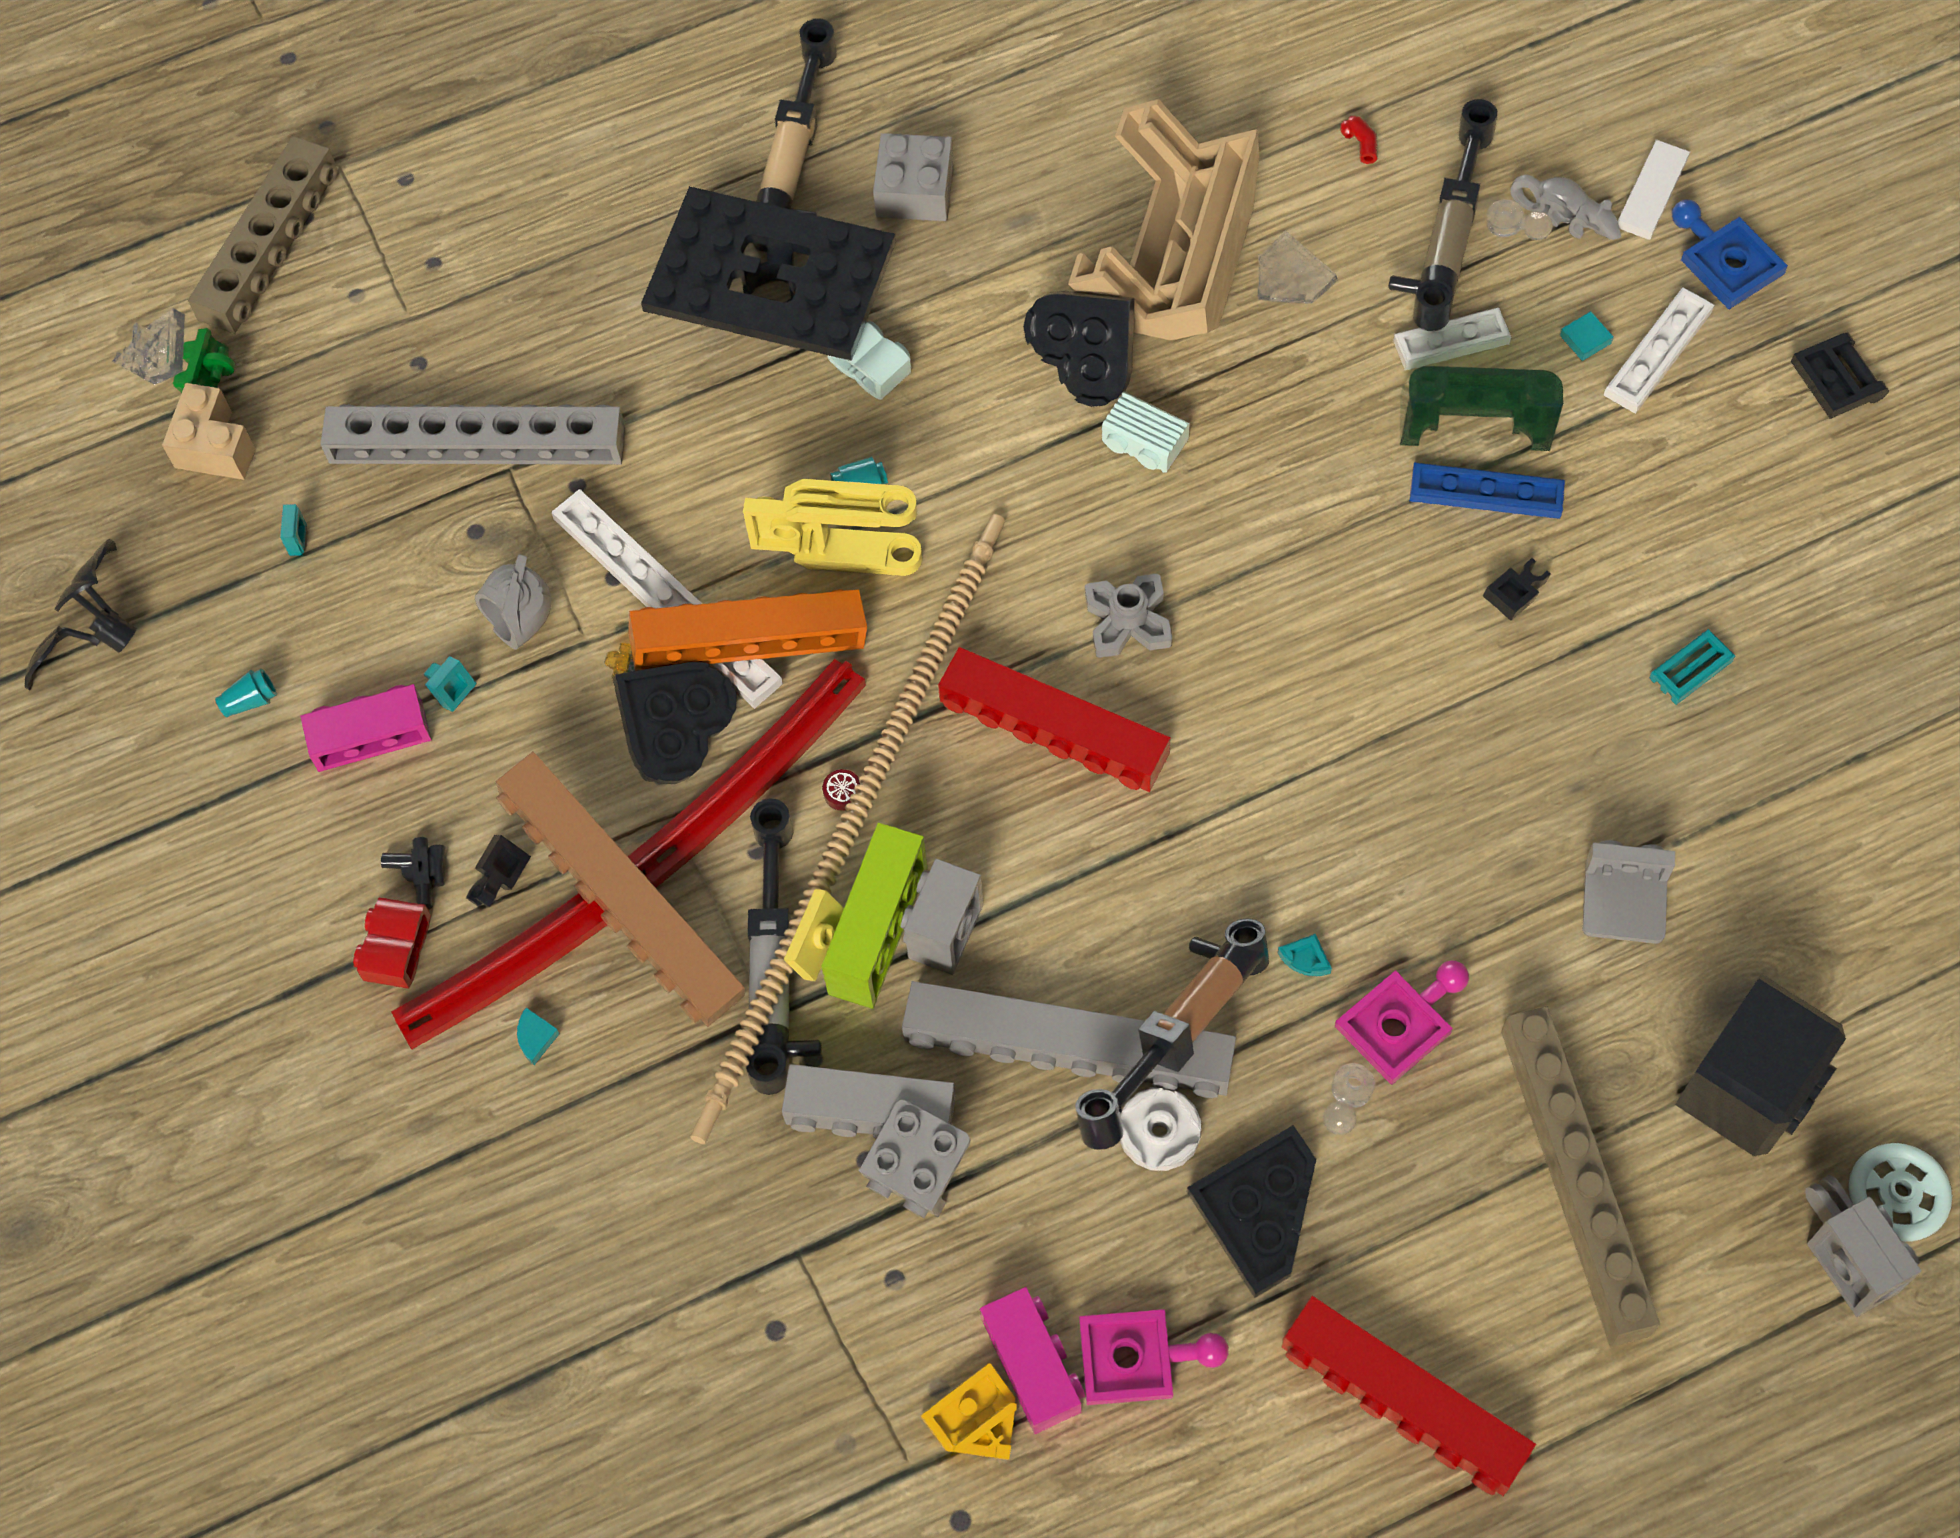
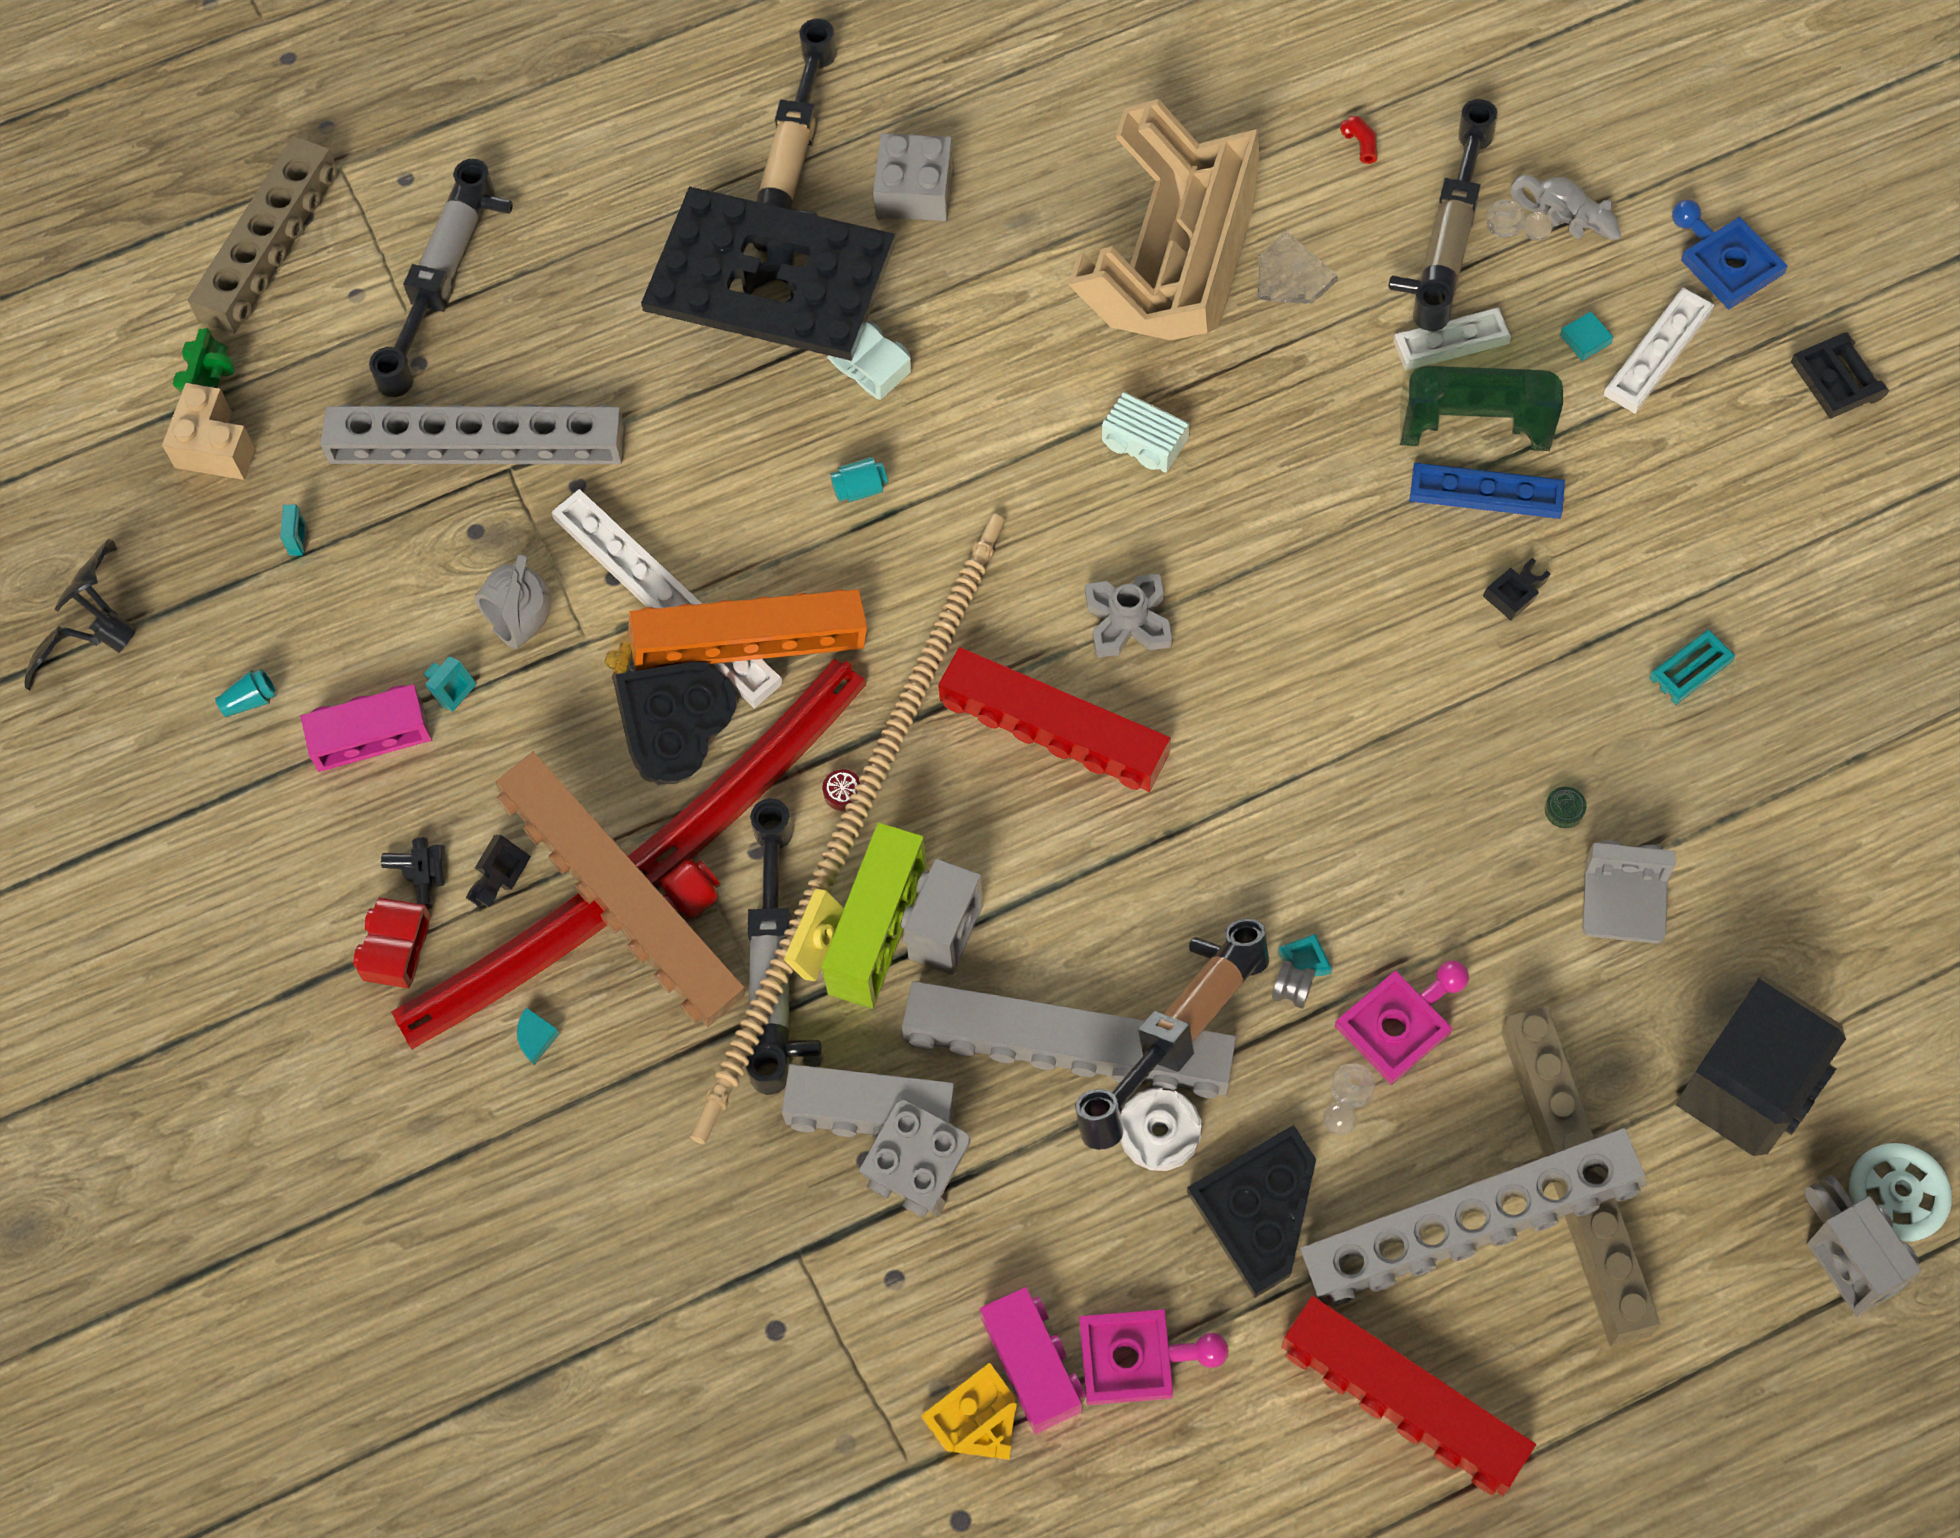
(155, 350): clear slope -> none
(430, 280): none -> black piece
(690, 888): none -> red head
(802, 520): light yellow plate -> none
(1086, 340): black plate -> none
(1293, 984): none -> flat silver wheel
(1565, 807): none -> clear green tile
(1610, 1152): none -> light grey brick
(1653, 189): white tile -> none

